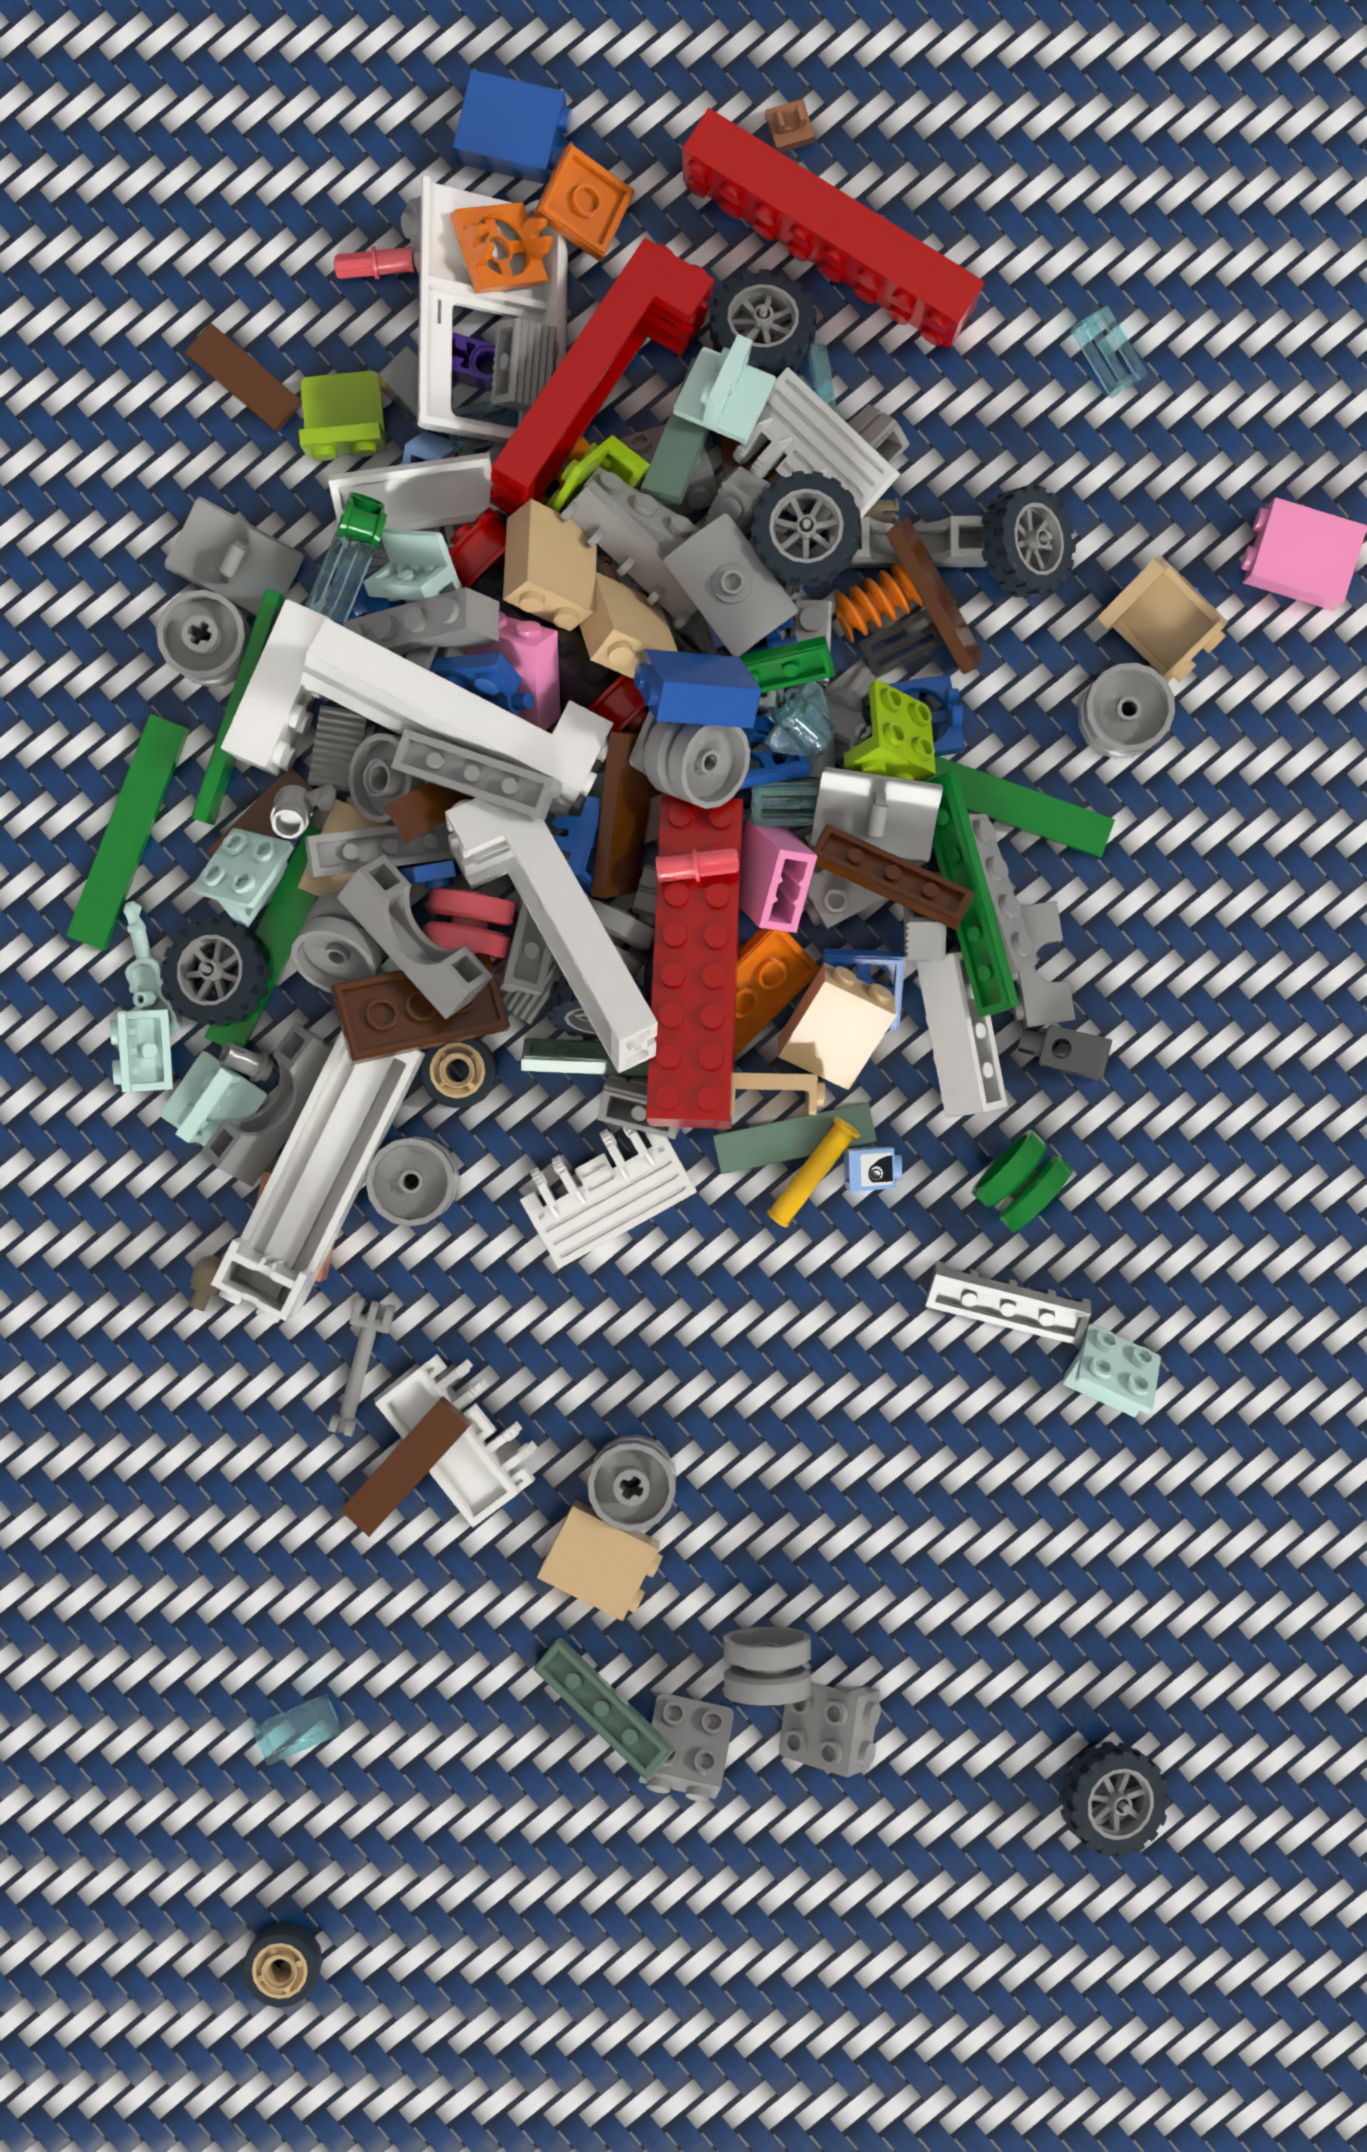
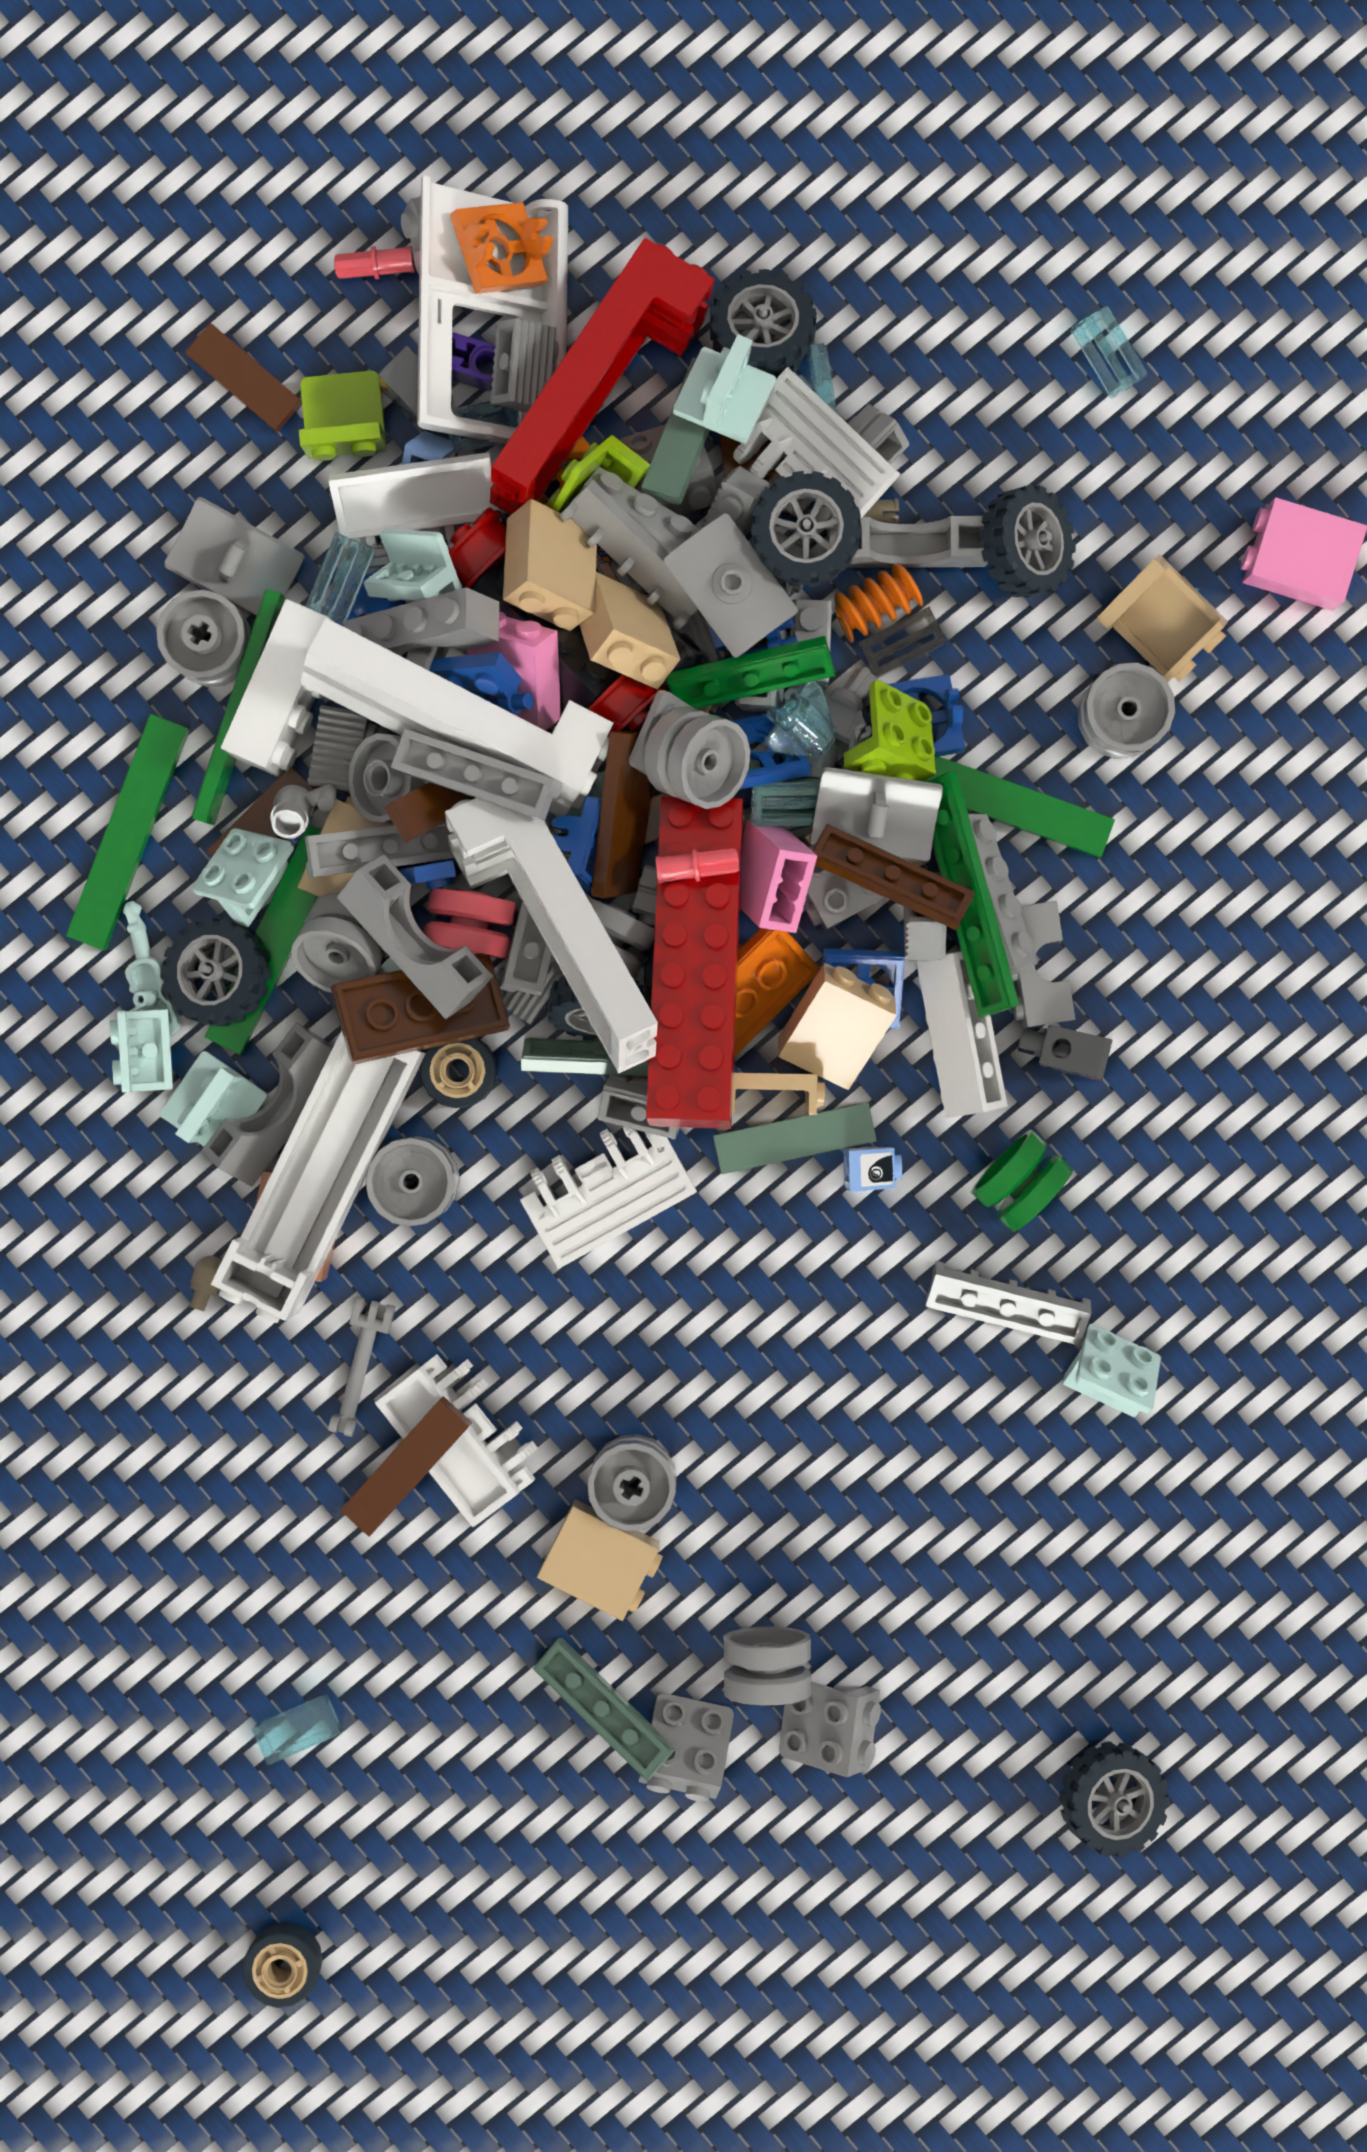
(246, 1061): light grey pin -> none
(362, 519): green piece -> none
(511, 127): blue brick -> none
(584, 202): orange tile -> none
(697, 688): blue brick -> none
(789, 126): nougat tile -> none
(813, 1172): yellow pin -> none
(829, 229): red brick -> none
(935, 595): reddish brown tile -> none

